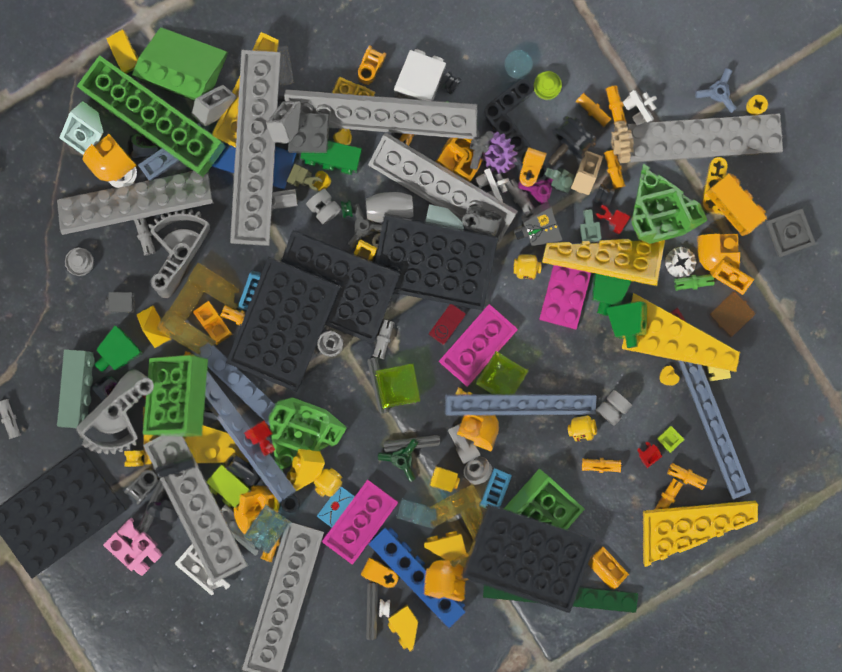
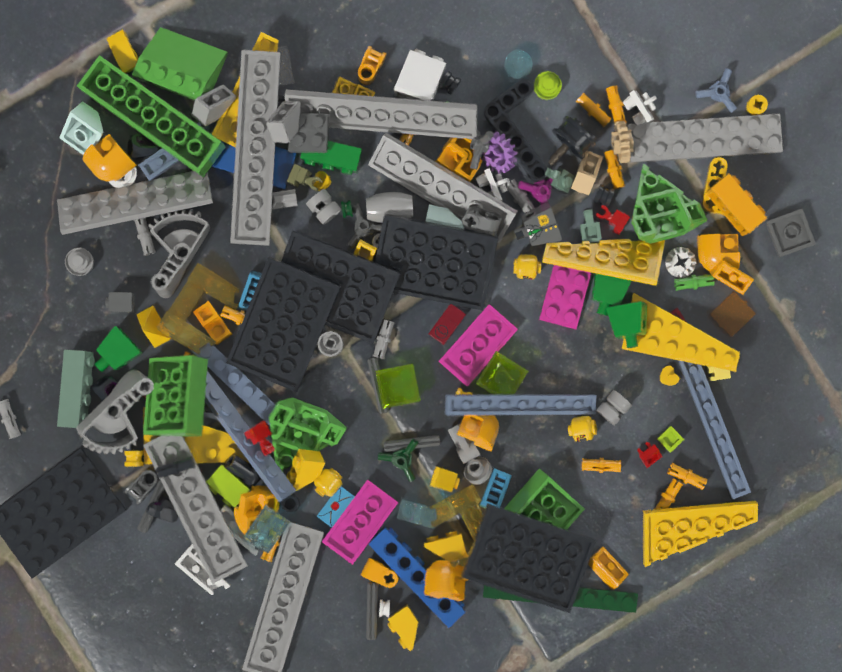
(134, 553): bright pink hips -> none
(343, 136): yellow piece -> none
(532, 164): light orange piece -> none

